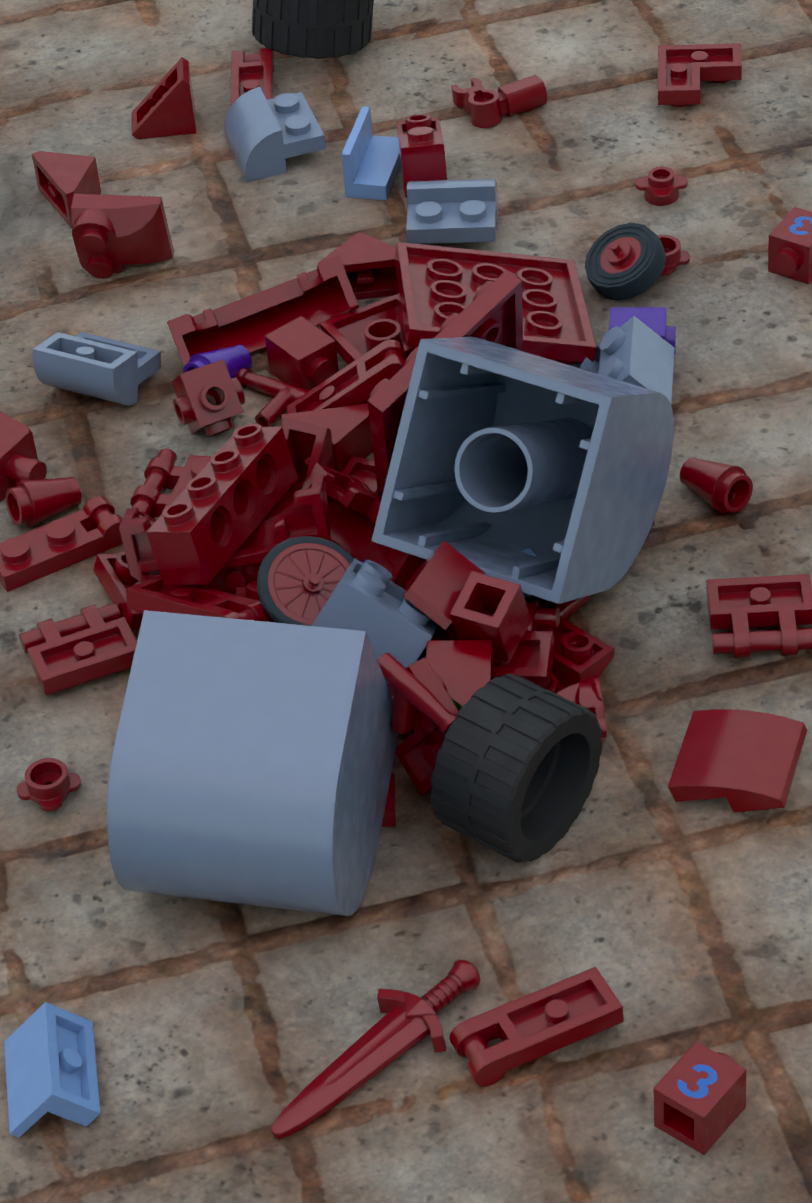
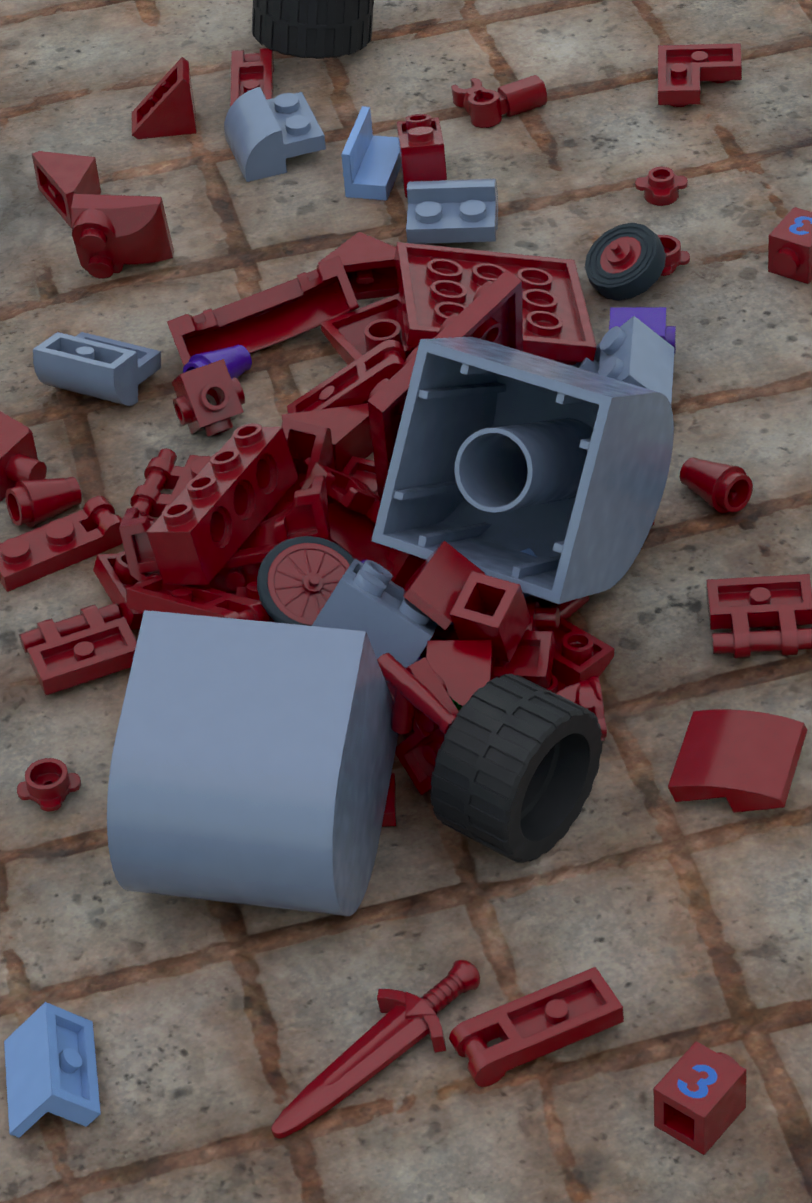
(282, 394): dark red piece -> none
(301, 354): dark red brick -> none

